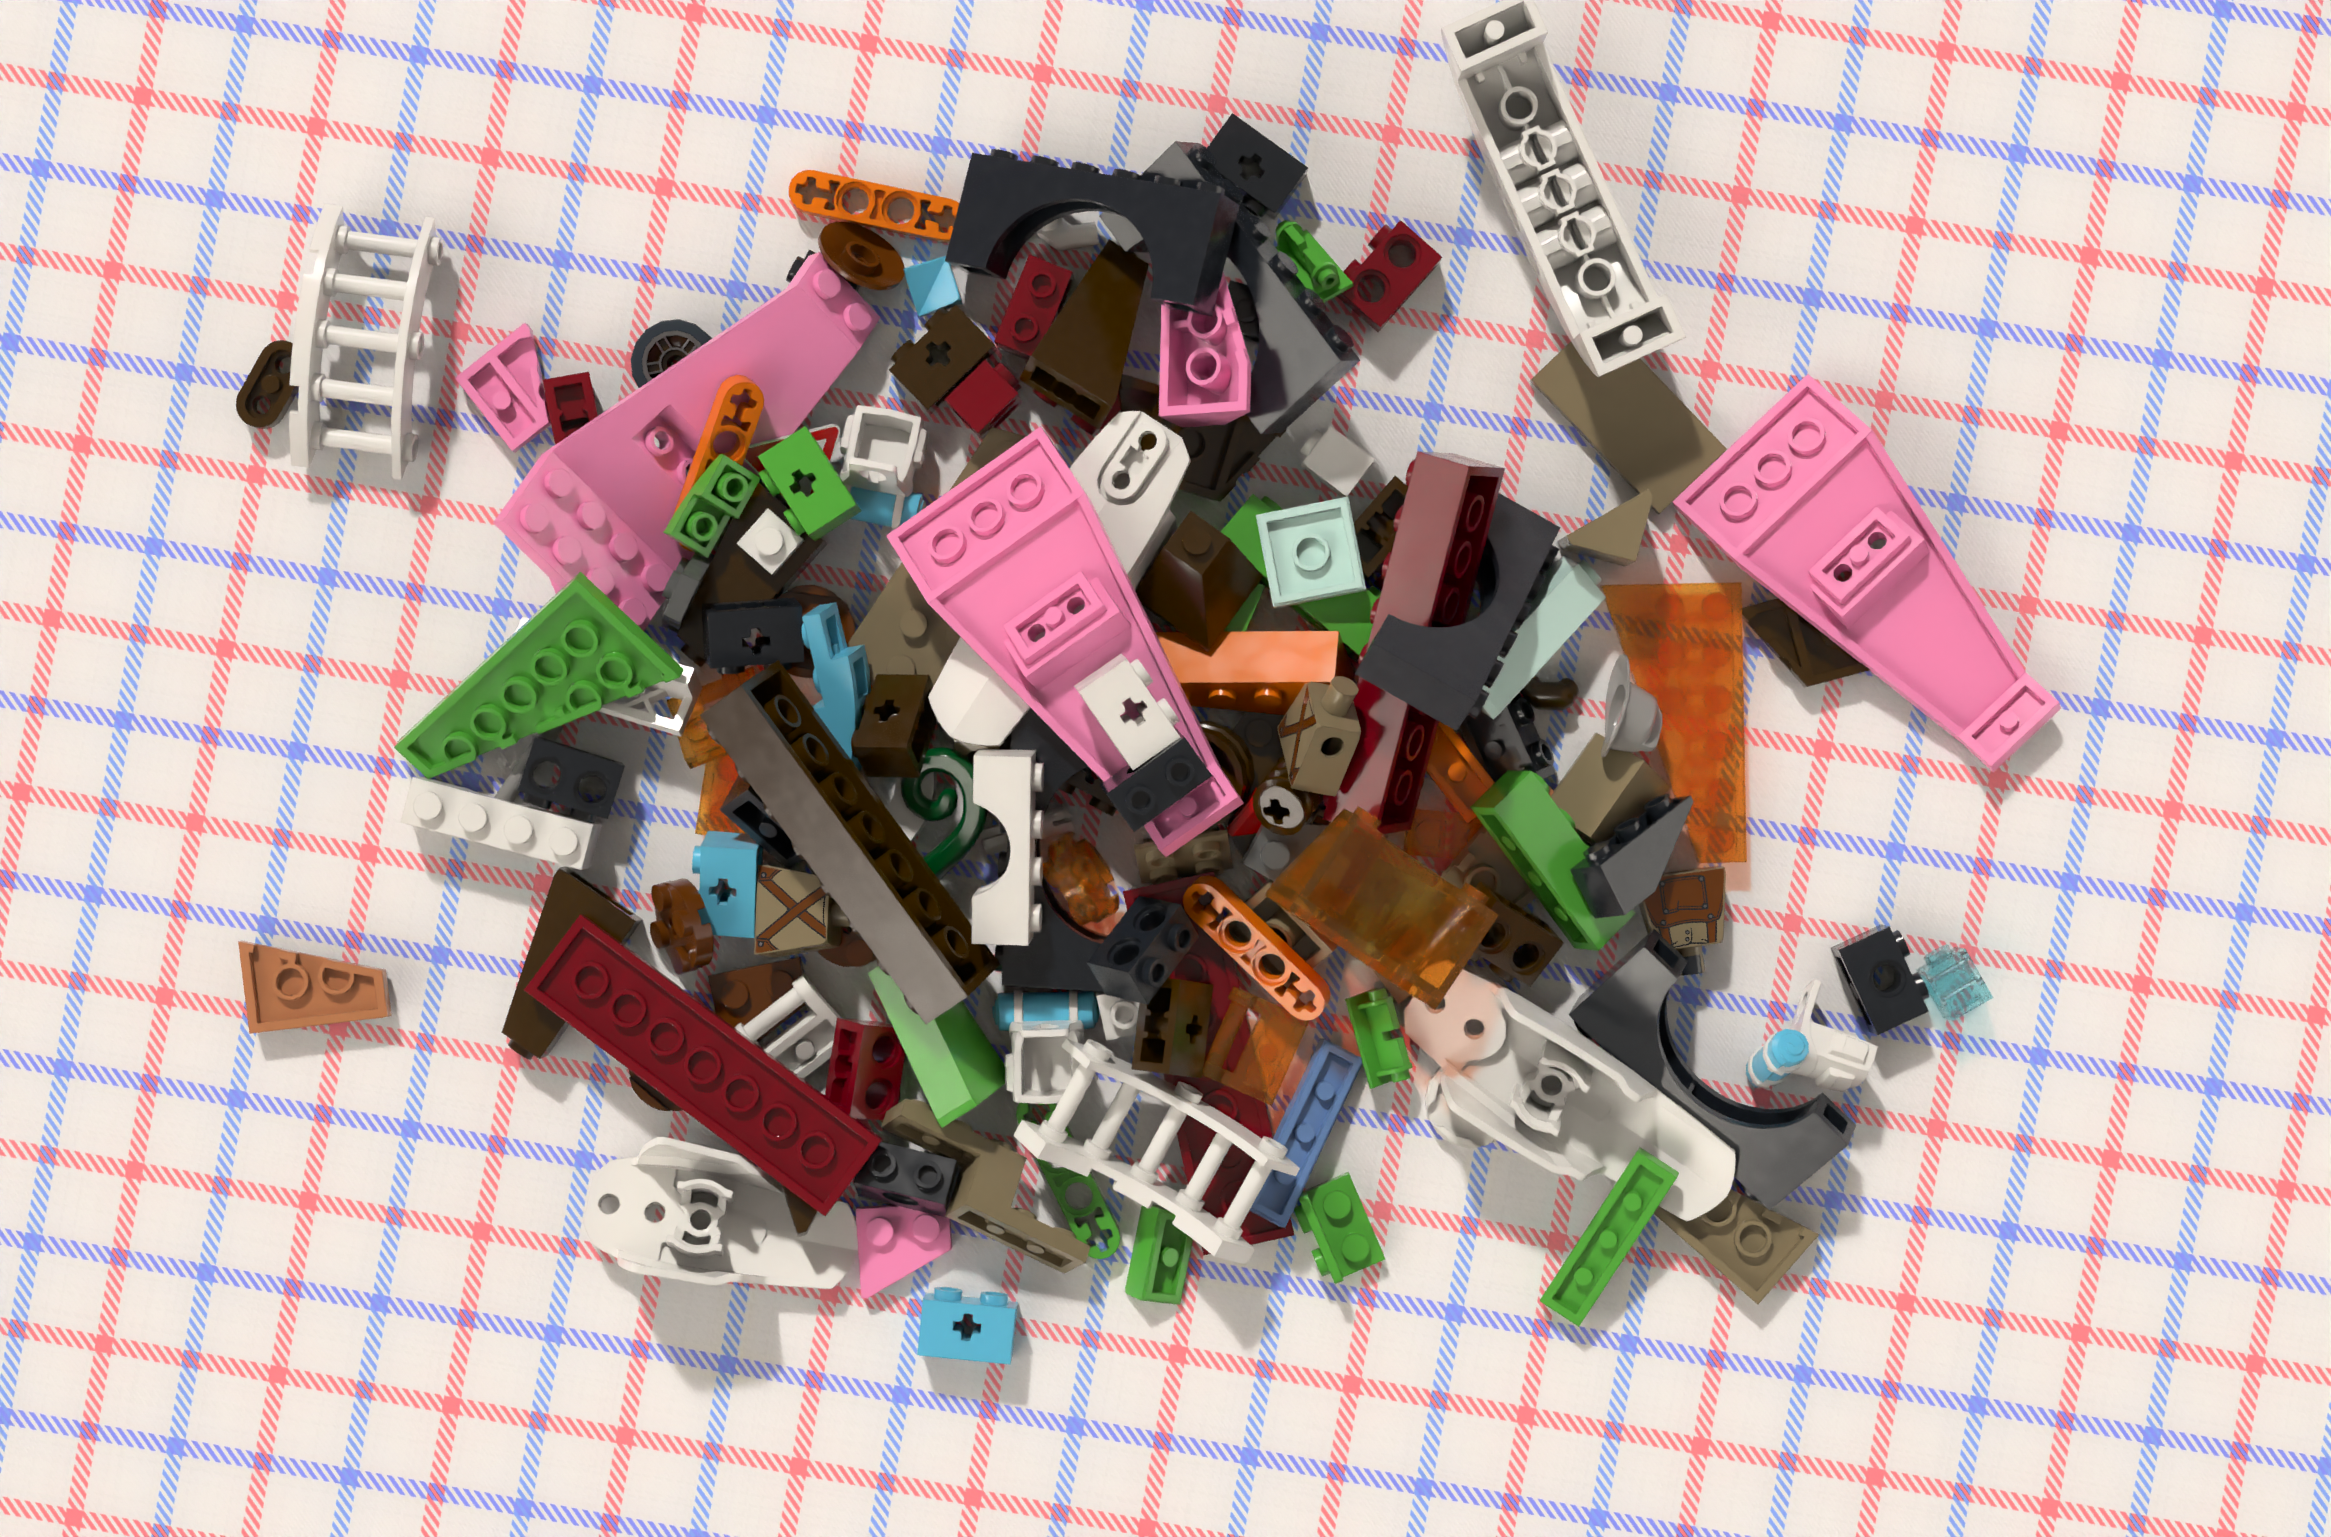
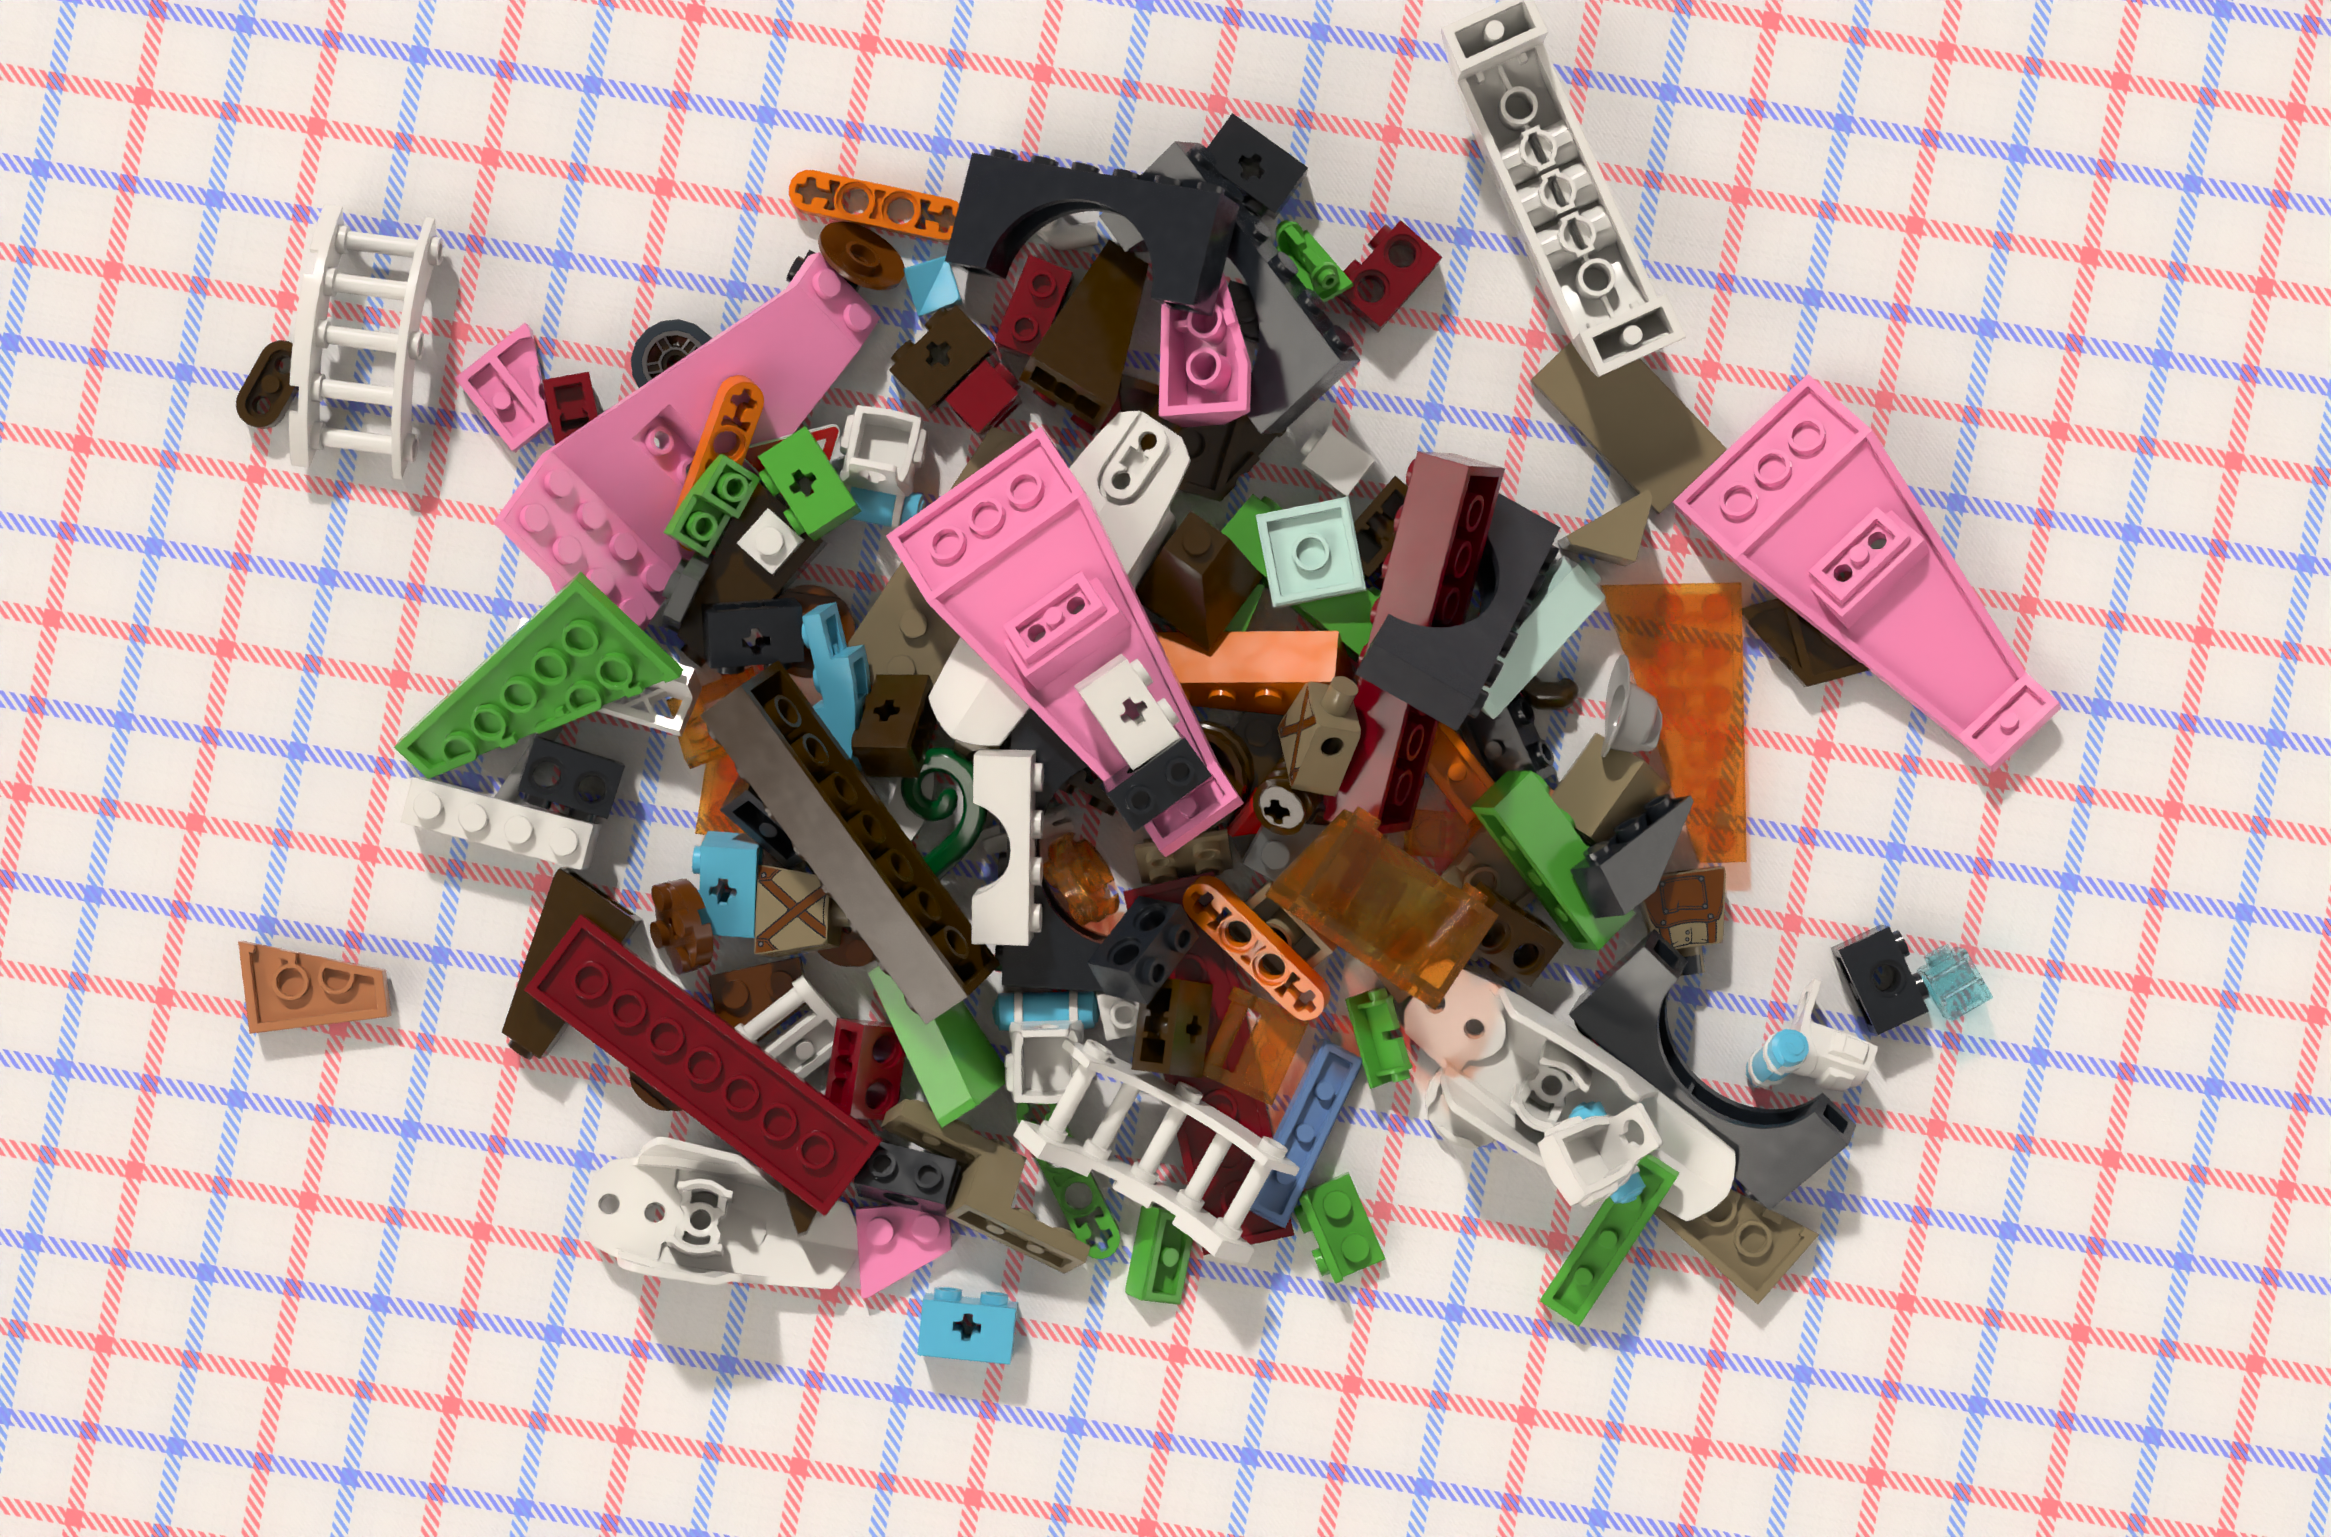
(1592, 1157): none -> white piece

